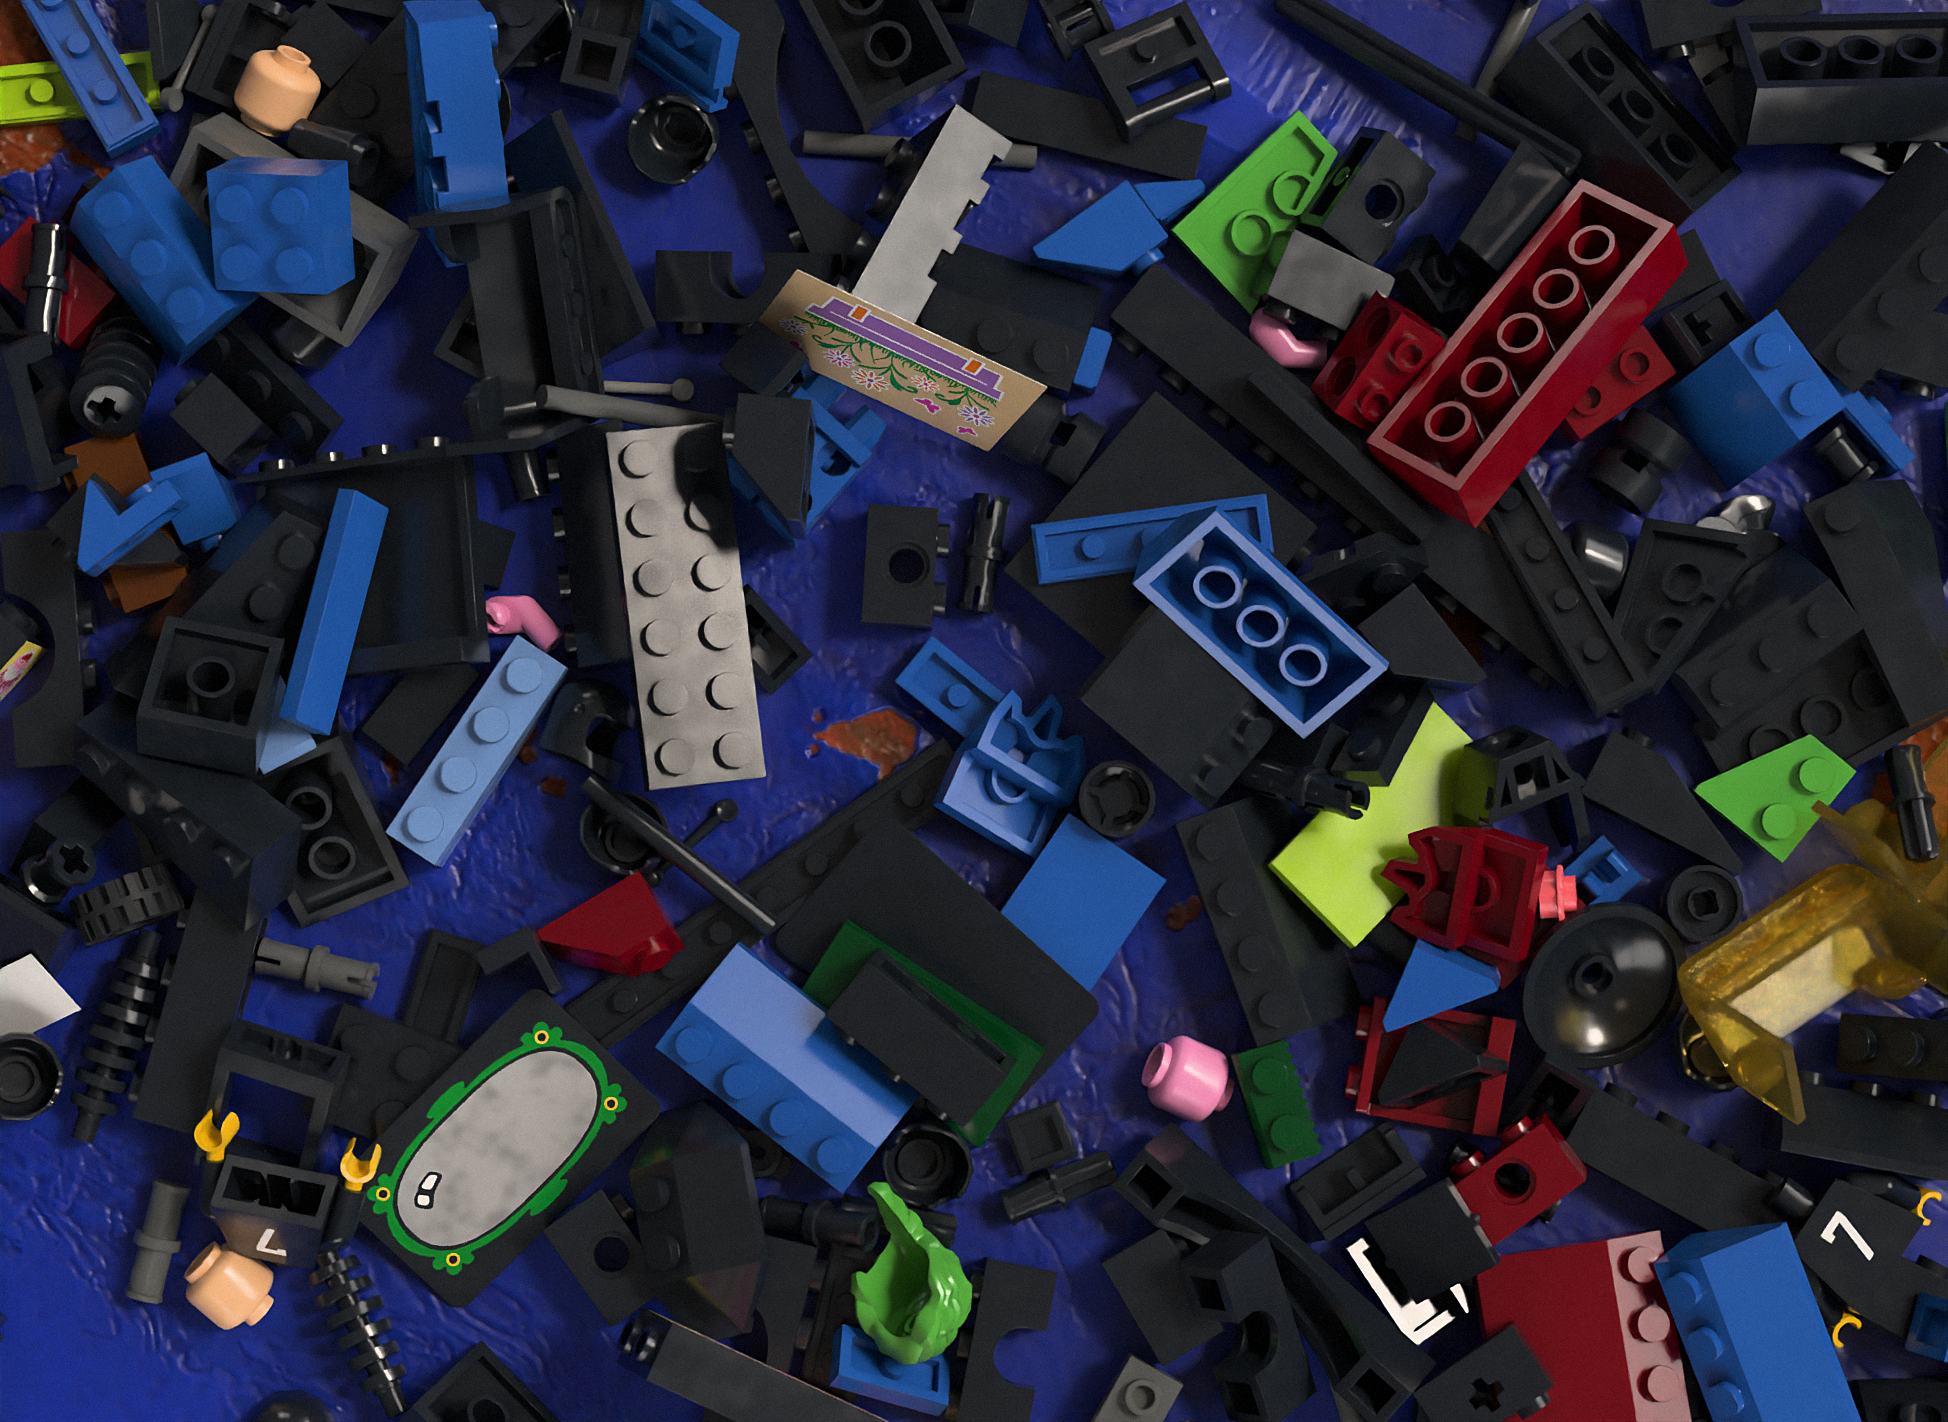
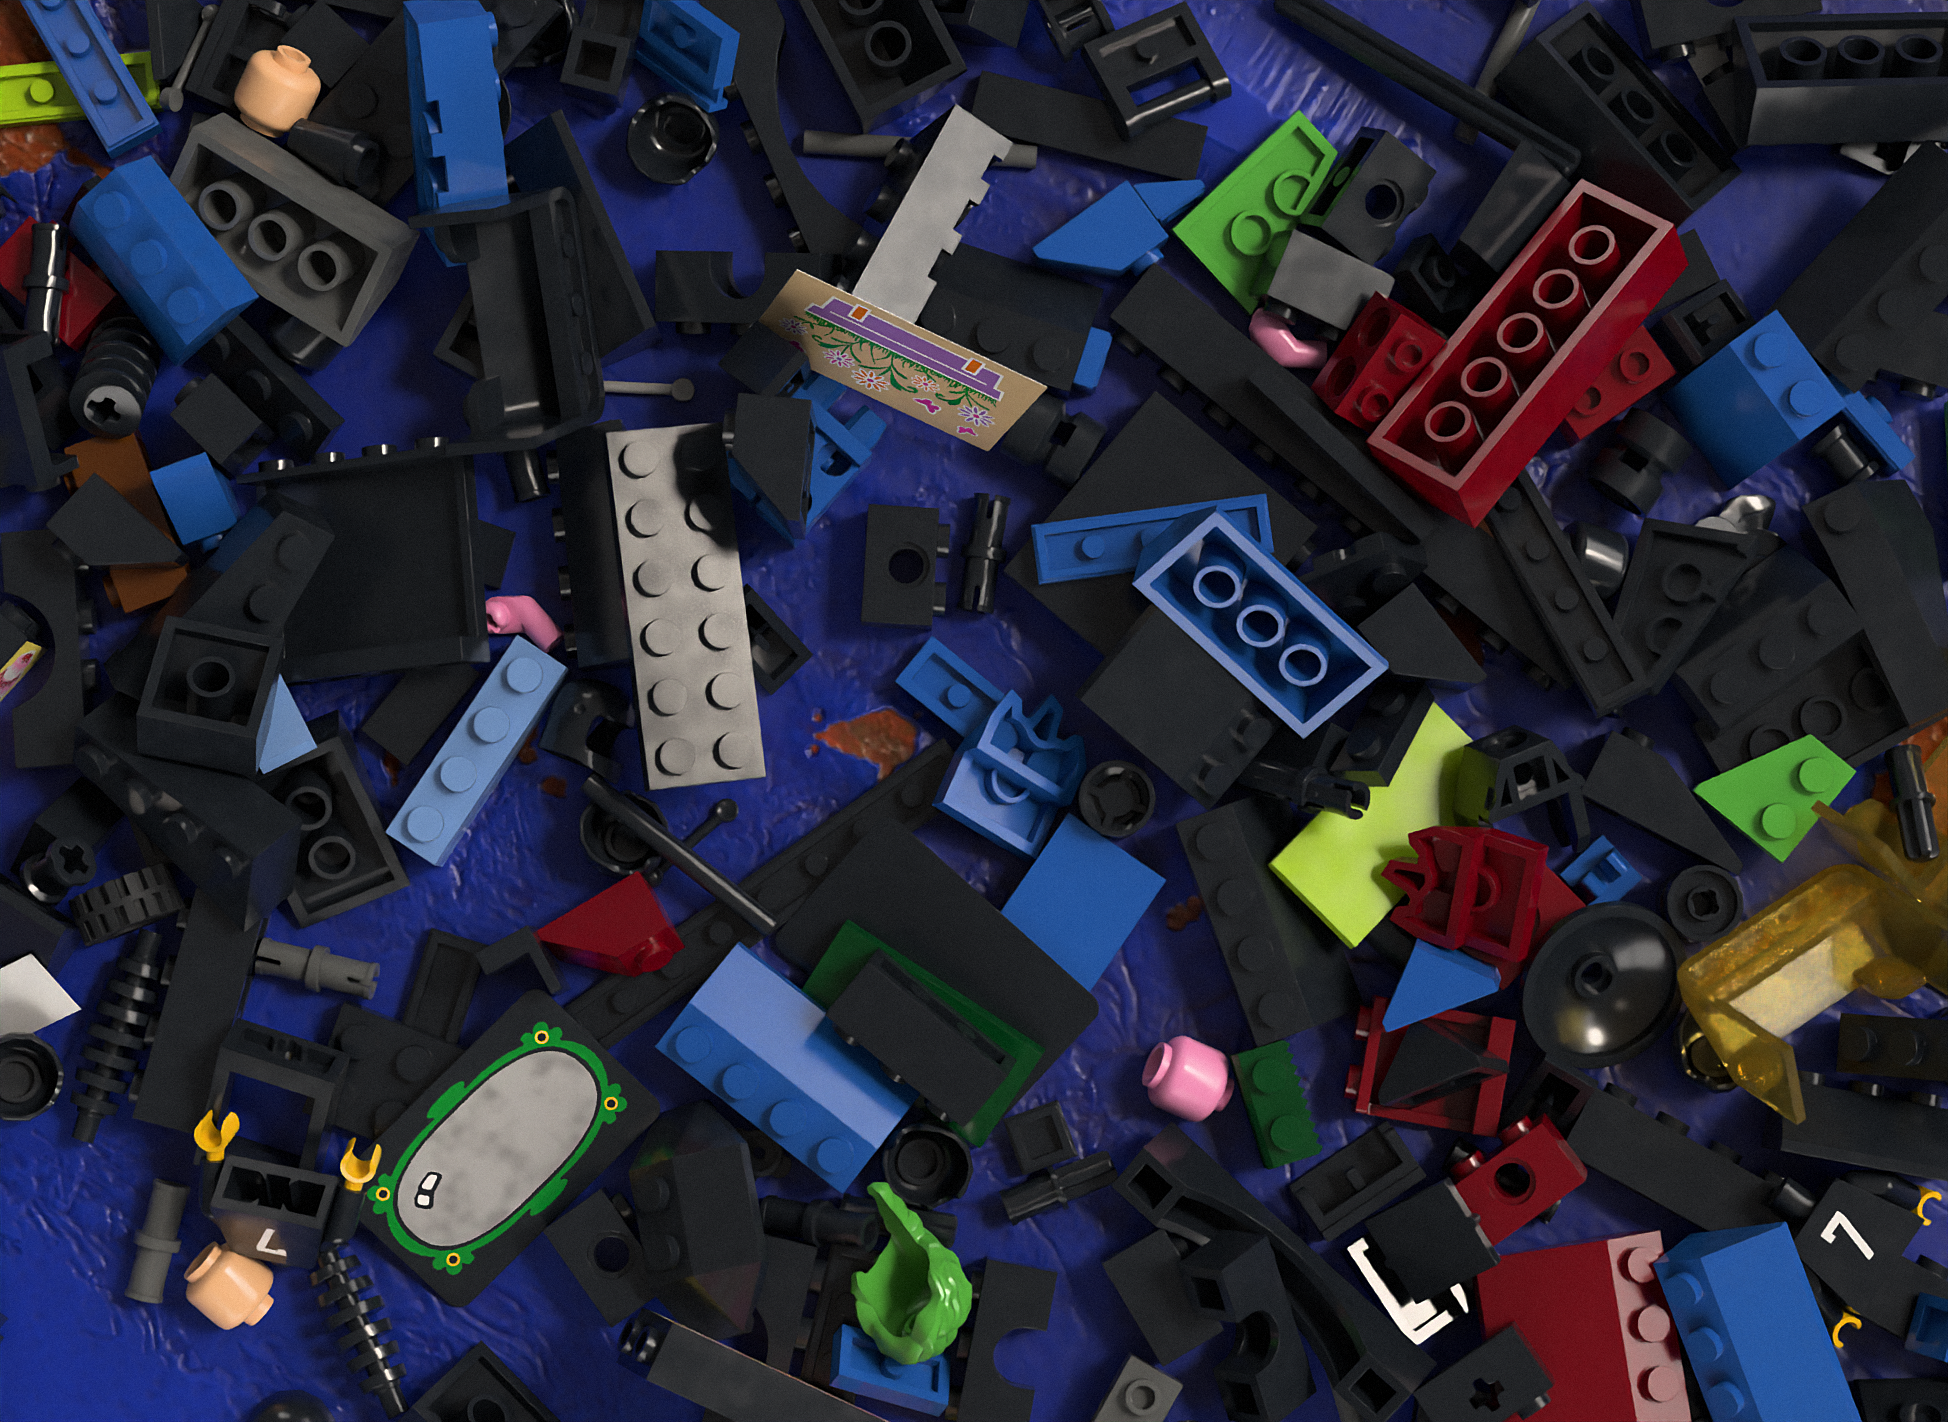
(112, 534): blue slope -> none
(281, 225): blue brick -> none
(333, 612): blue tile -> none
(619, 408): dark grey bar -> none
(1557, 894): coral plate -> none

